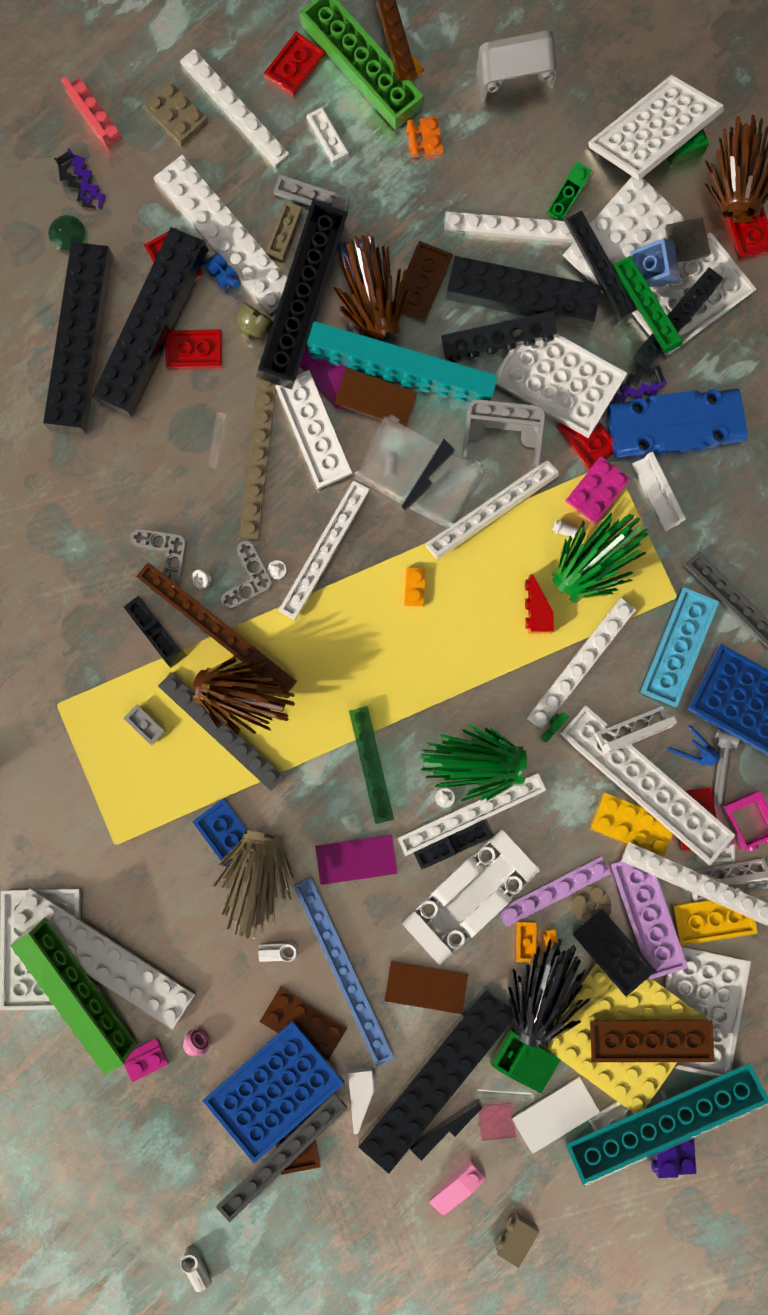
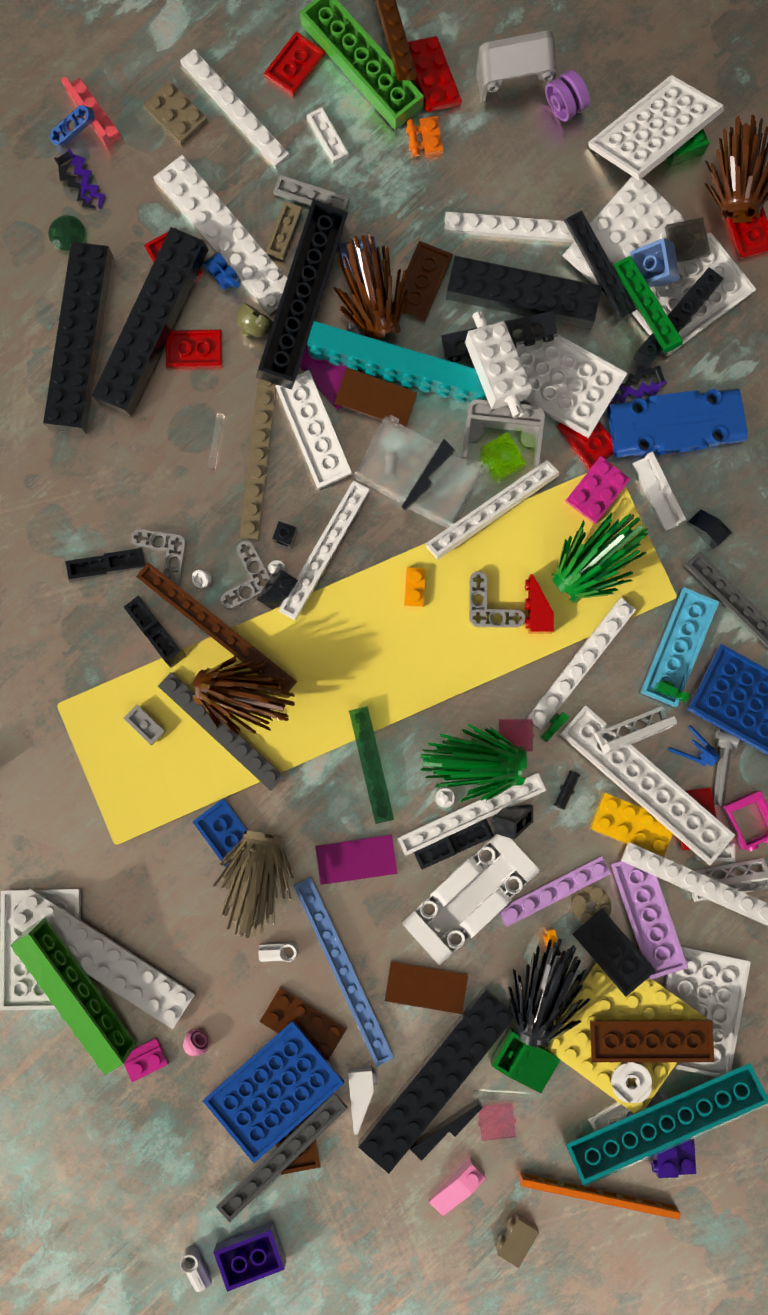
(80, 125): none -> blue beam
(104, 565): none -> black slope
(249, 1256): none -> dark purple brick
(277, 588): none -> black slope
(285, 535): none -> black brick
(434, 75): none -> red plate
(482, 608): none -> light grey beam
(498, 365): none -> white brick
(500, 468): none -> clear neon green brick
(513, 820): none -> black slope
(518, 732): none -> clear pink piece
(525, 940): light orange plate -> none
(555, 1114): white tile -> none
(564, 529): white pin -> none
(567, 95): none -> medium lavender wheel
(567, 790): none -> black pin
(570, 191): green slope -> none
(599, 1196): none -> orange tile
(643, 1080): none -> white plate
(667, 688): none -> green plate
(709, 528): none -> black slope
(709, 921): yellow plate -> none

